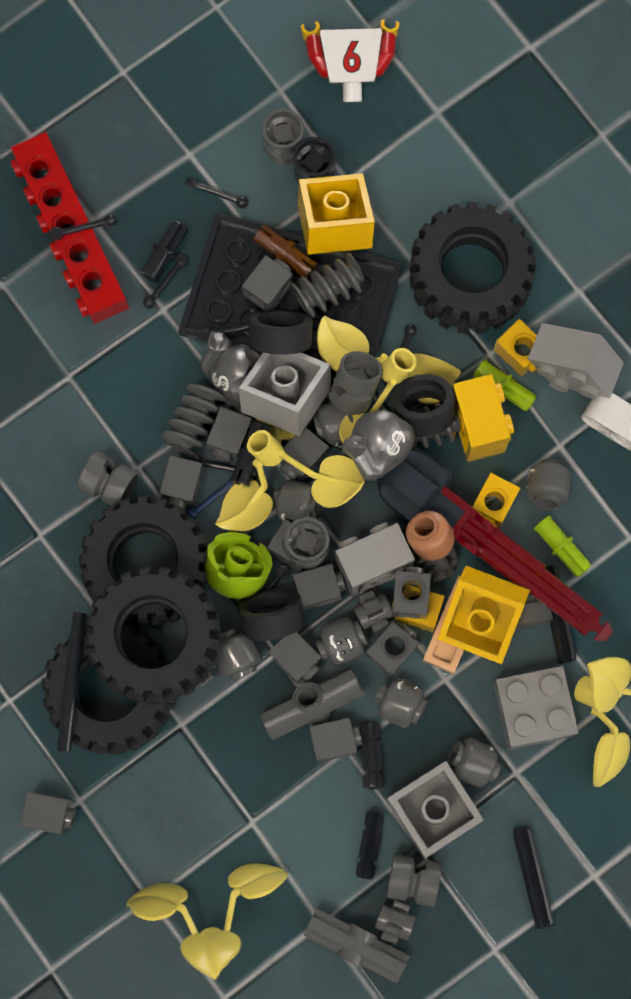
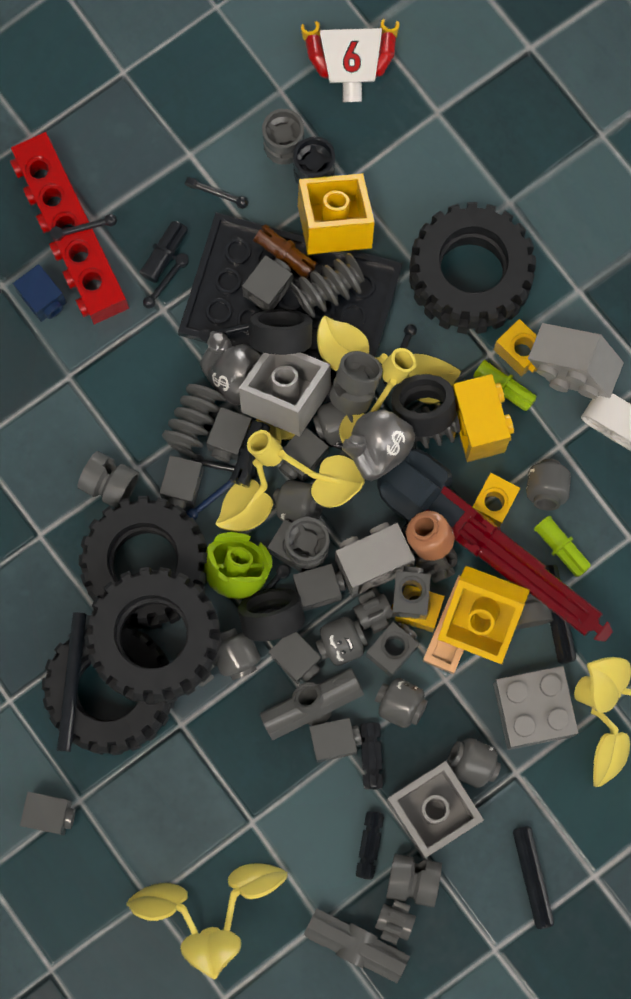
(40, 293): none -> dark blue brick

